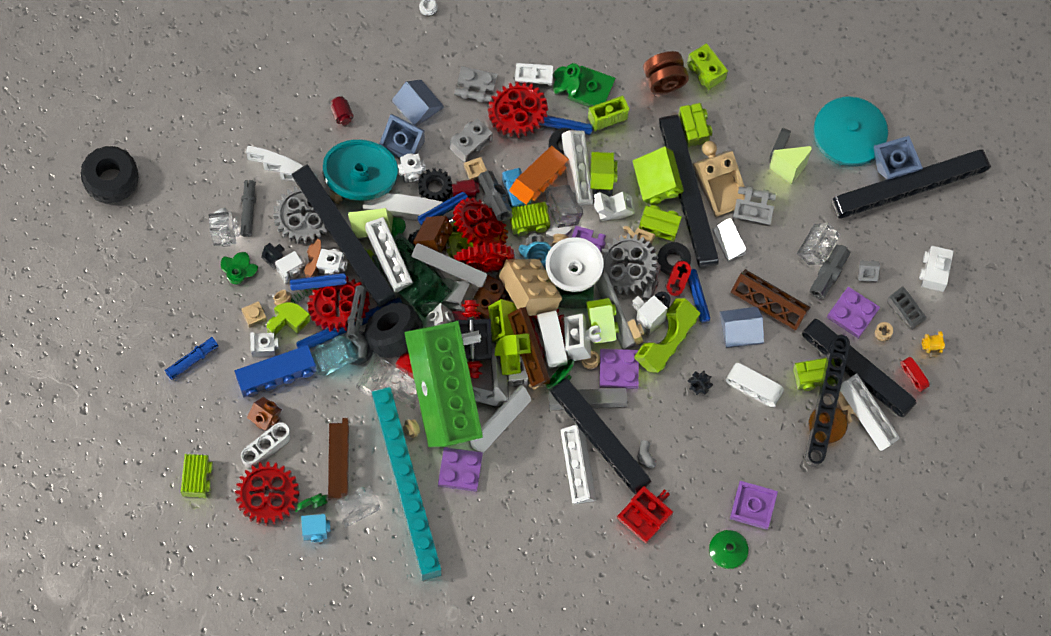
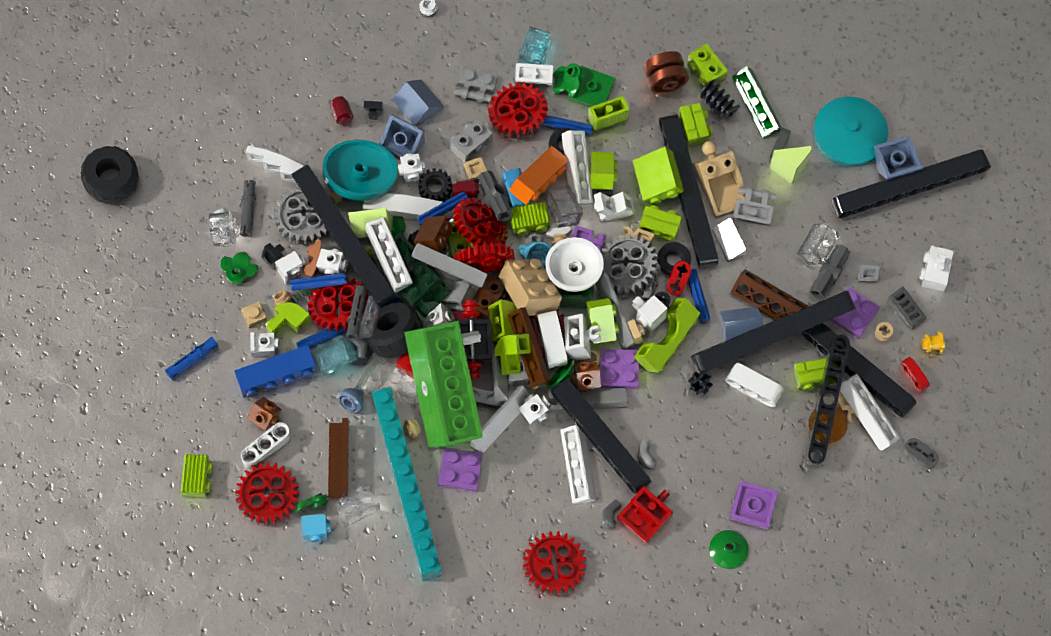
(351, 399): none -> sand blue brick
(369, 318): none -> clear slope
(373, 107): none -> black tile
(528, 408): none -> white brick
(534, 47): none -> clear light blue brick
(572, 561): none -> red gear
(586, 376): none -> dark orange brick
(608, 514): none -> dark grey arm
(717, 101): none -> black piece
(757, 102): none -> slope
(773, 332): none -> black beam
(923, 449): none -> dark grey beam

